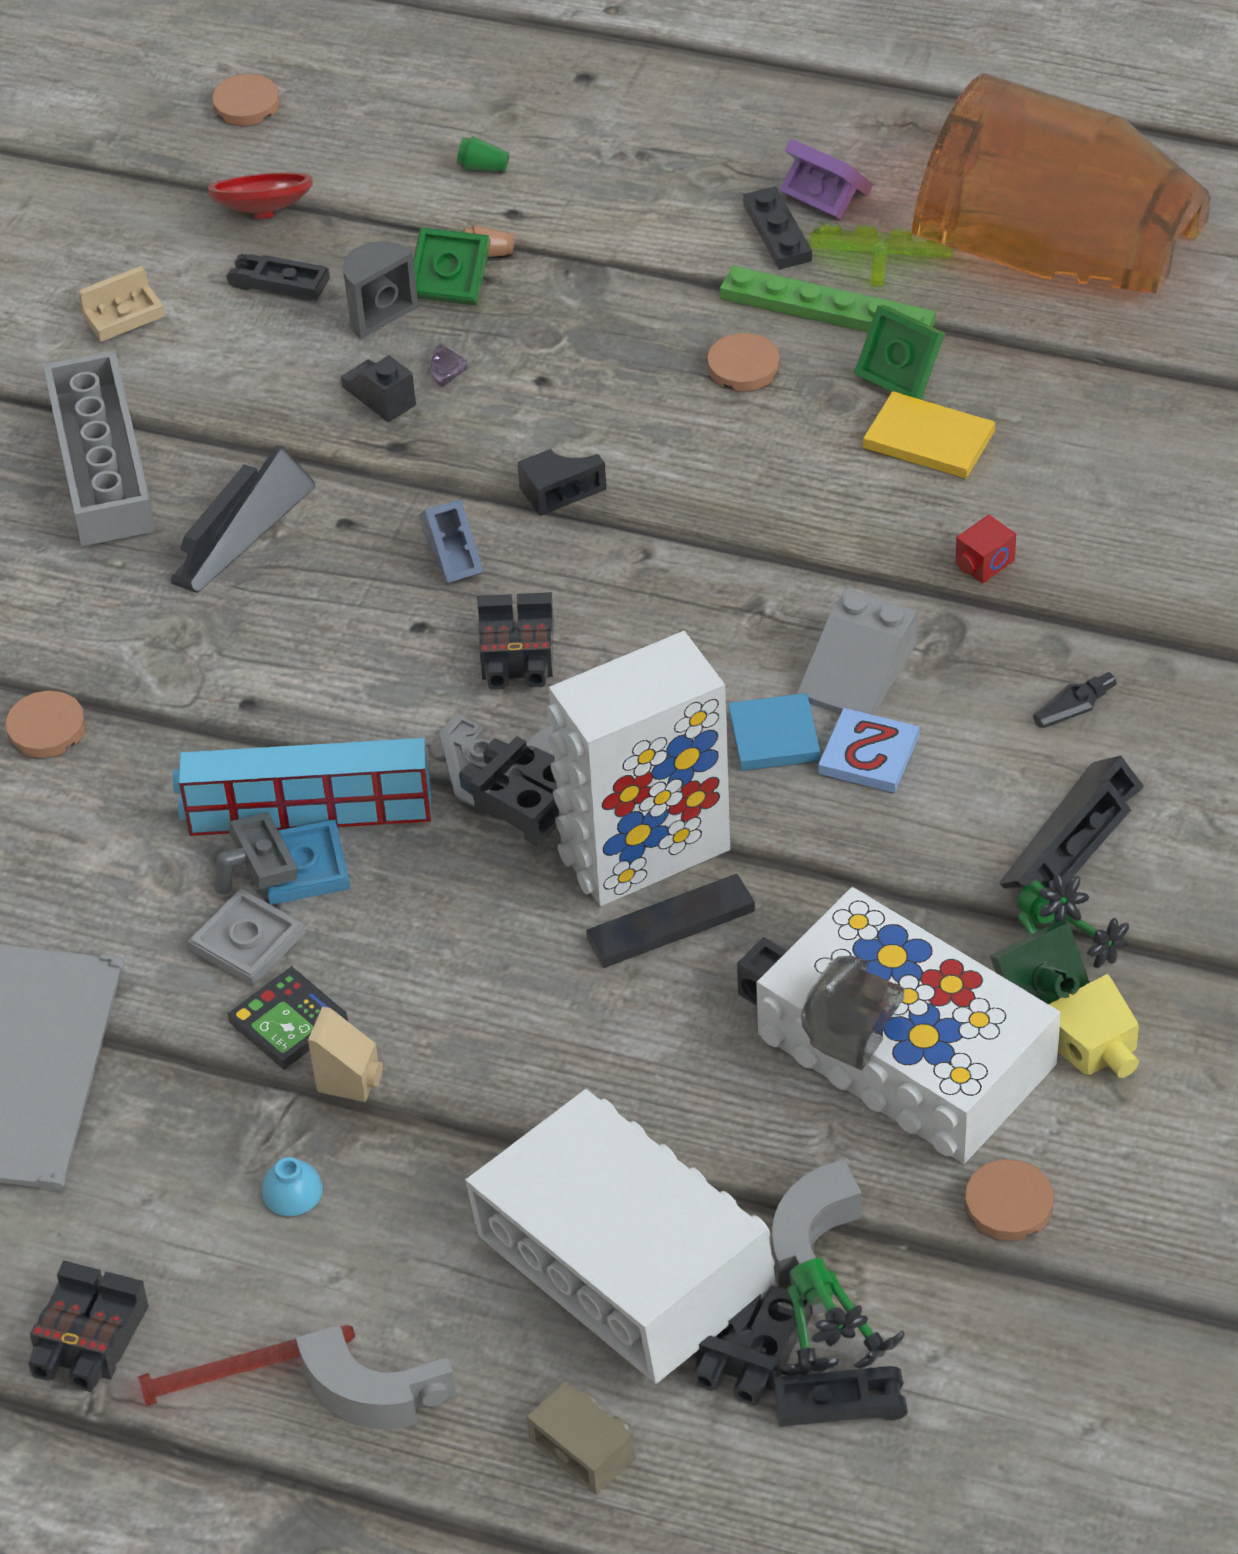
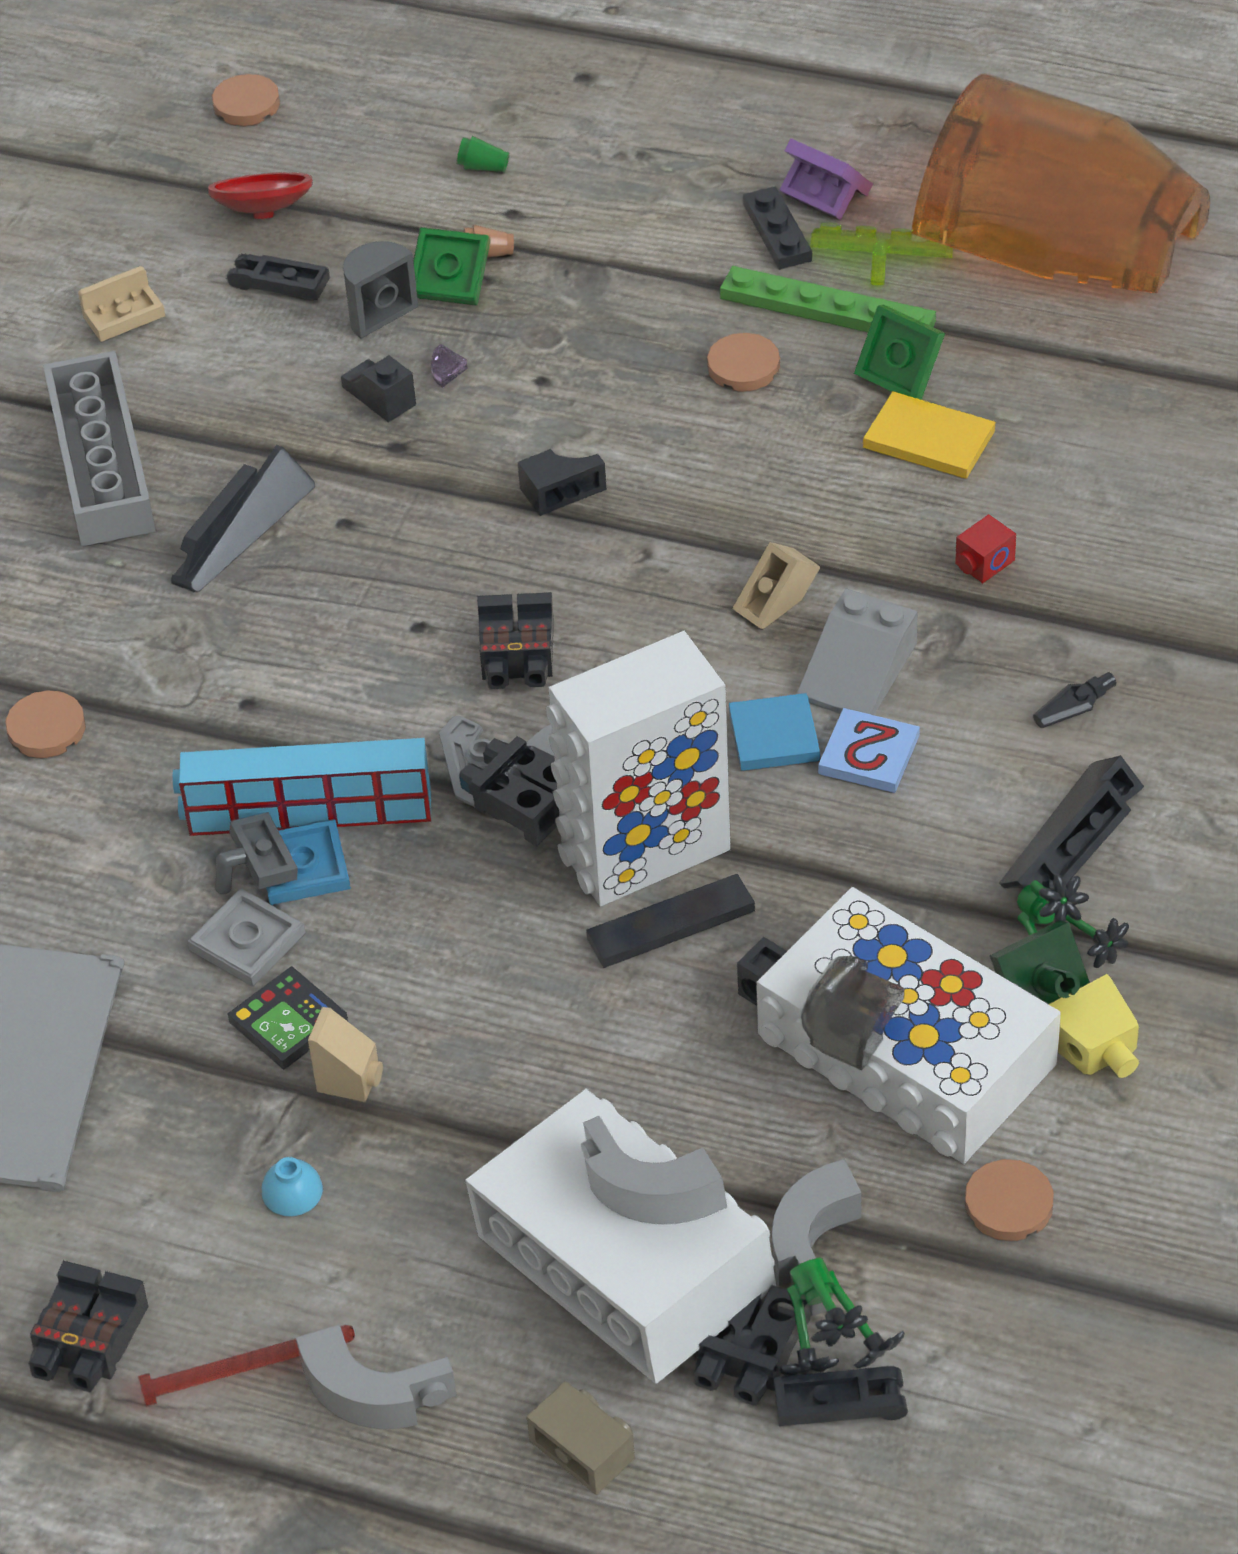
(451, 541): sand blue arch -> none
(651, 1191): none -> light grey arch
(775, 585): none -> tan slope

